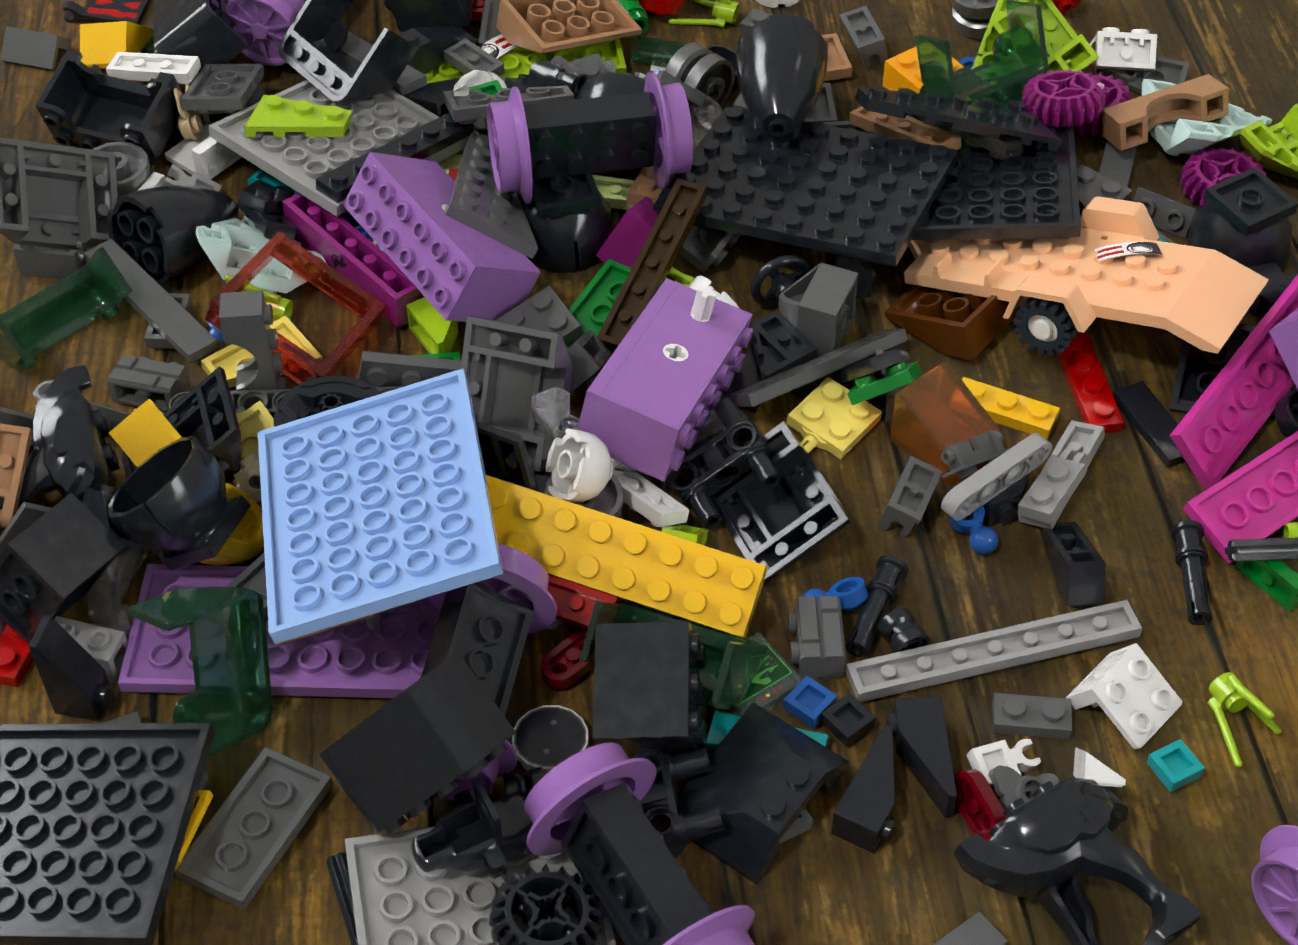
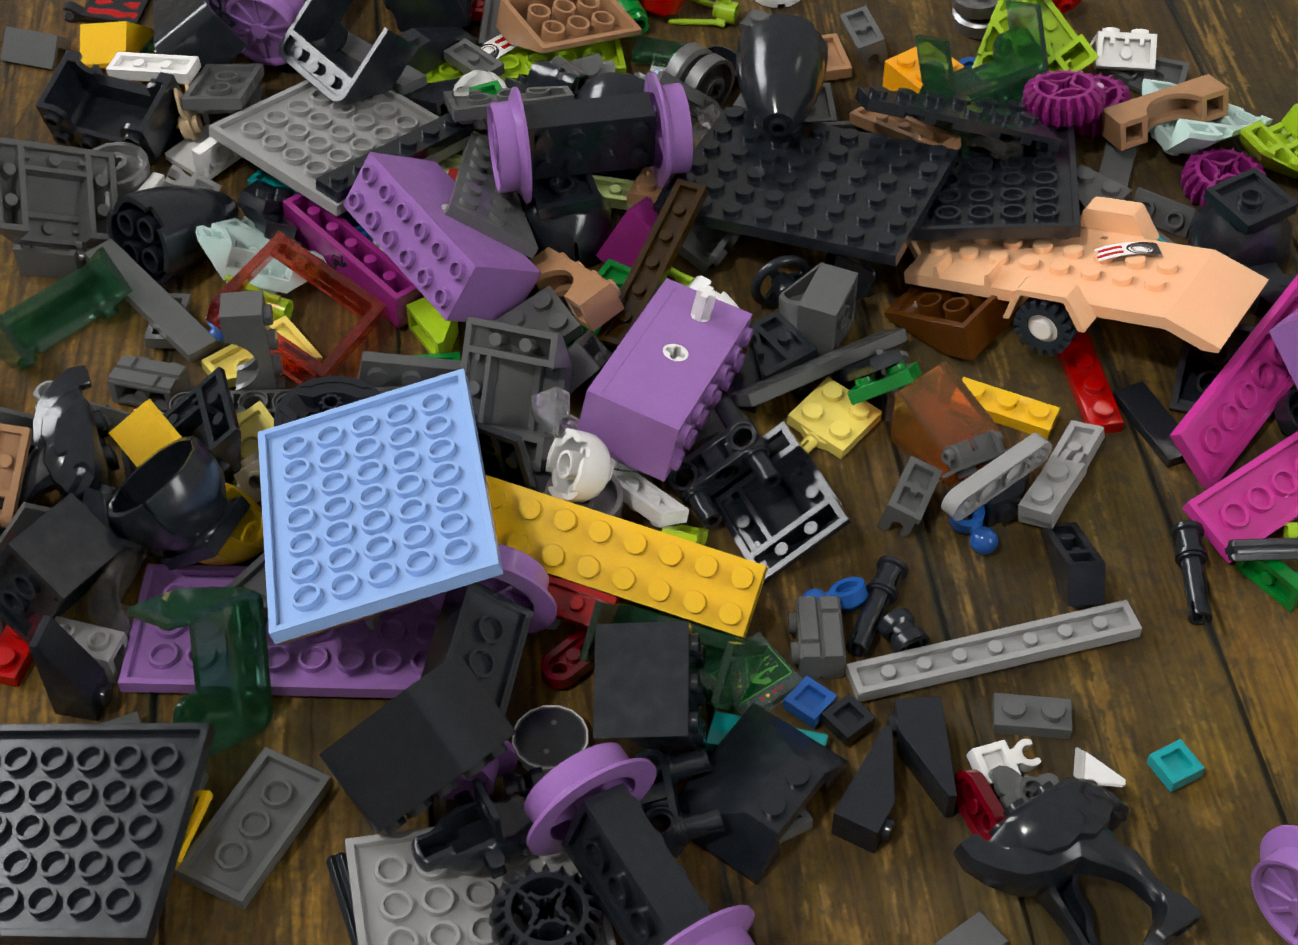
(288, 115): lime wing -> none
(586, 292): none -> medium nougat arch
(1129, 693): white bracket -> none
(1233, 696): lime plant -> none

